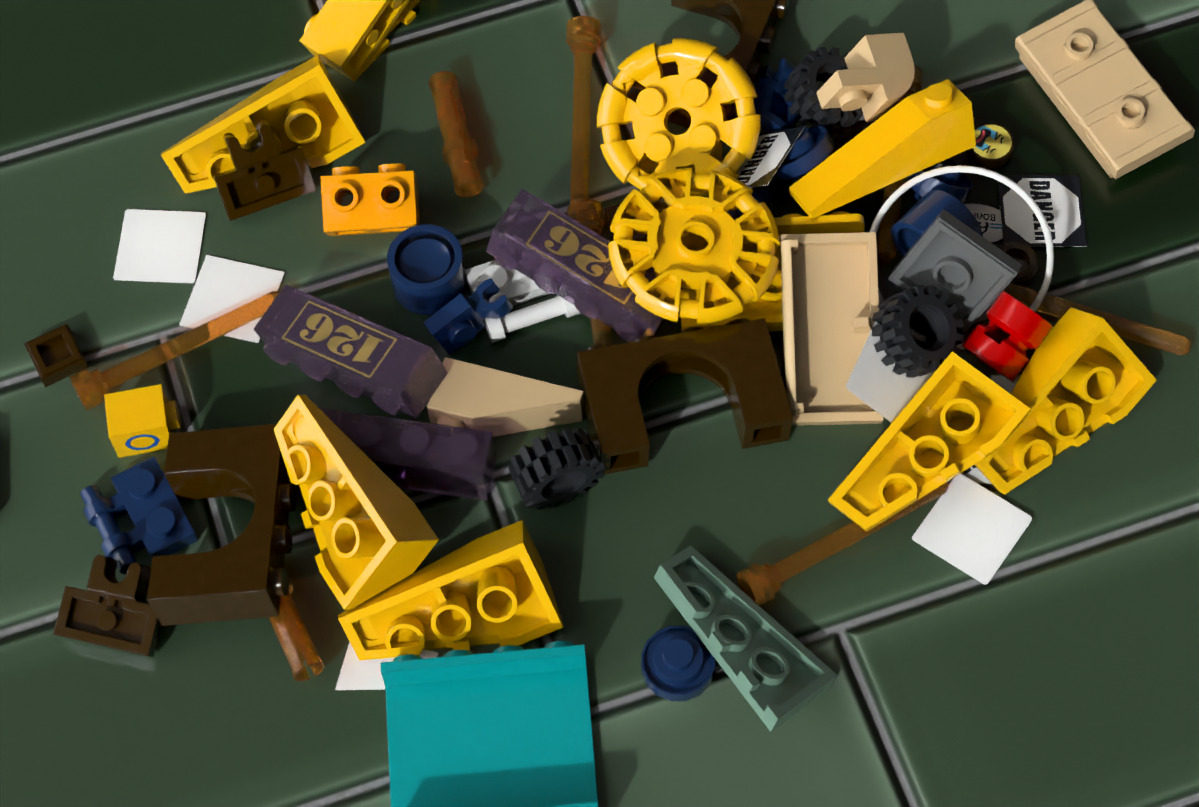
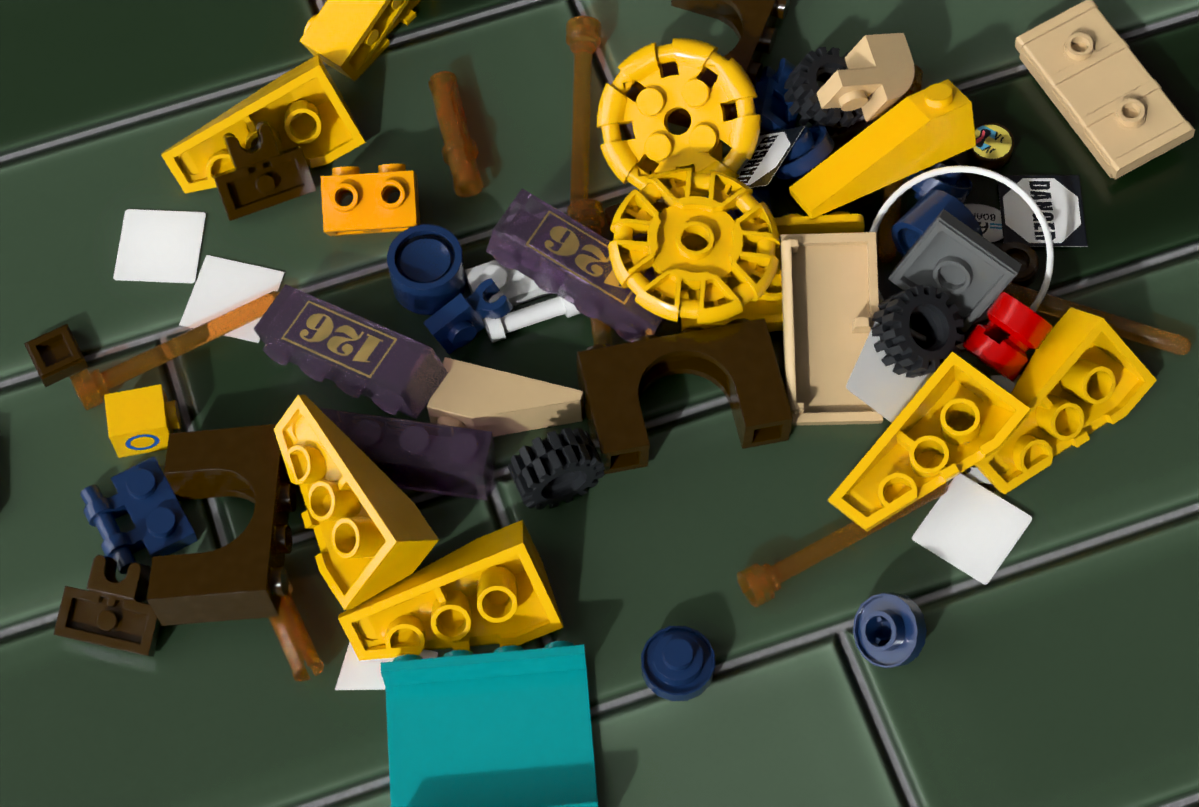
(751, 647): sand green wing -> none
(889, 630): none -> dark blue plate

